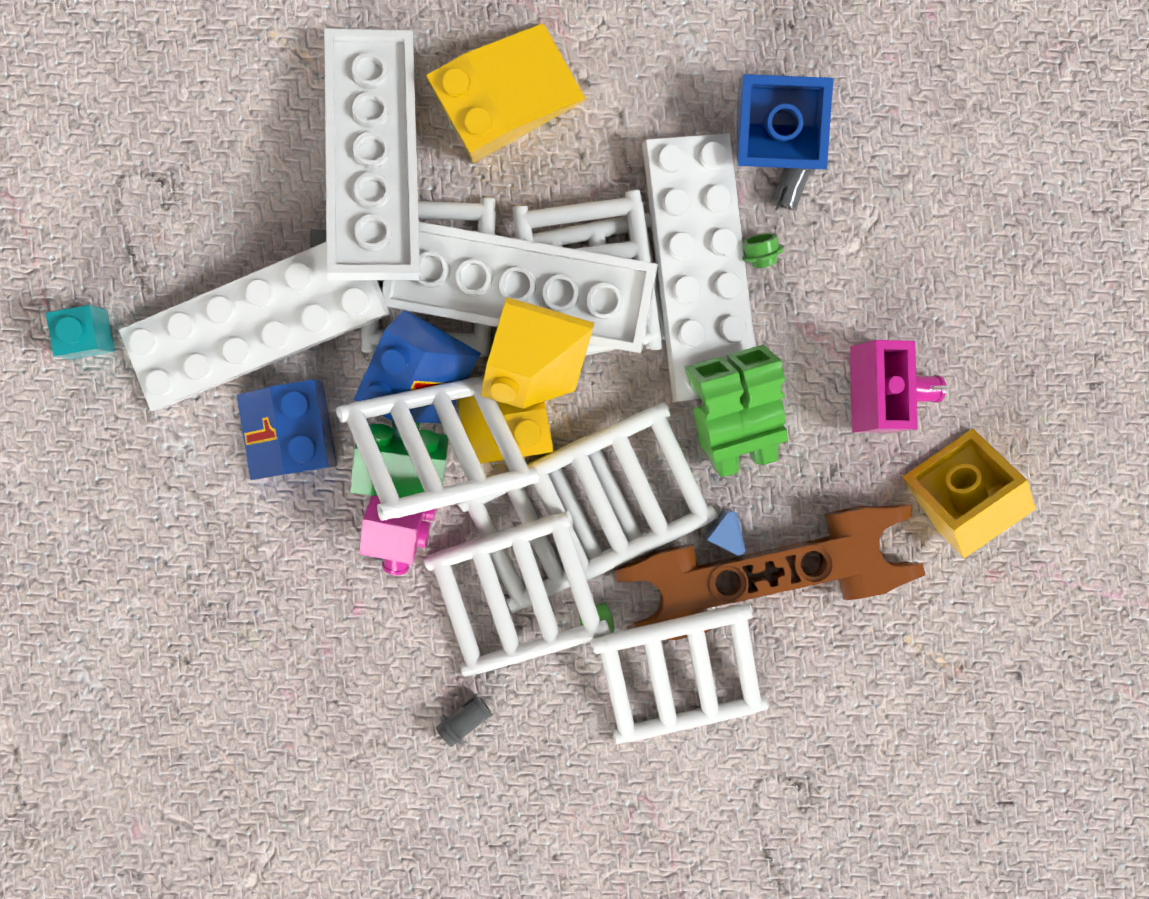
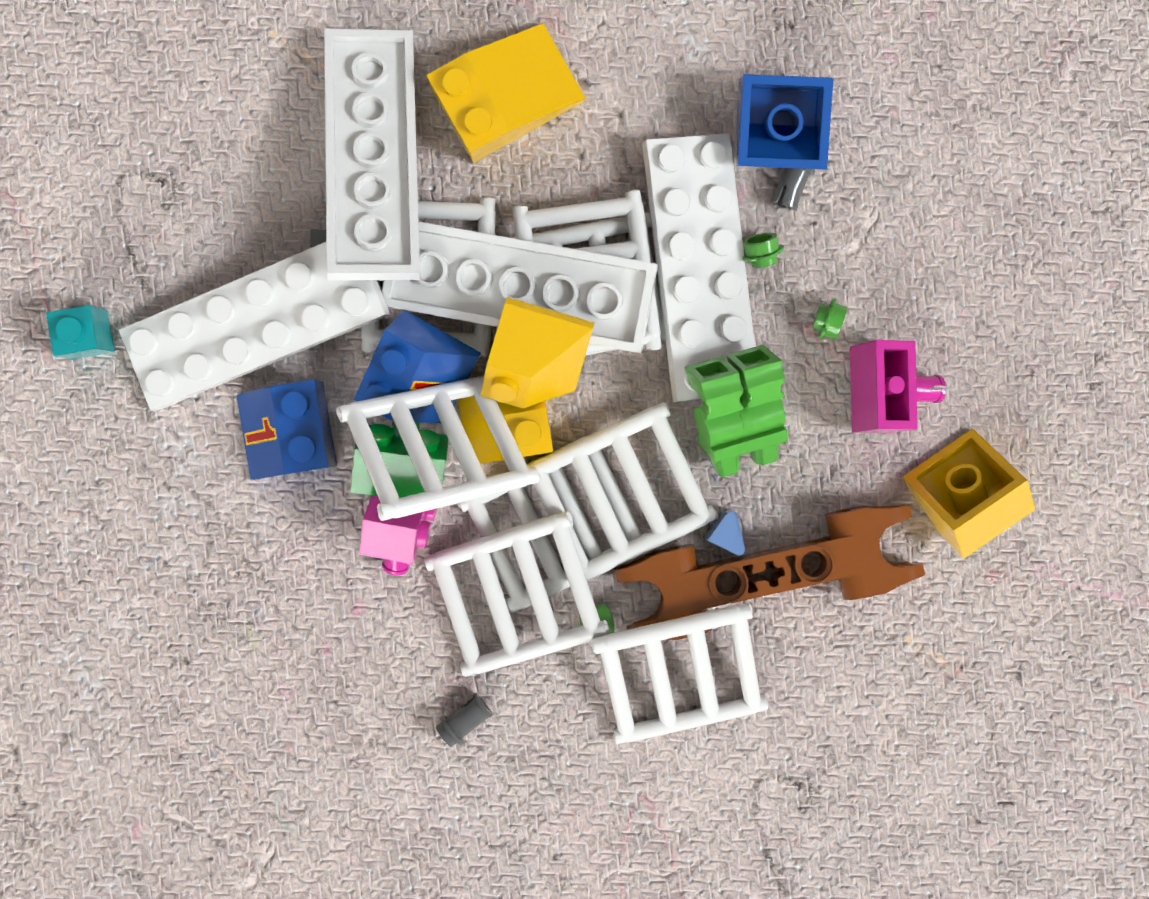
(829, 319): none -> bright green plate

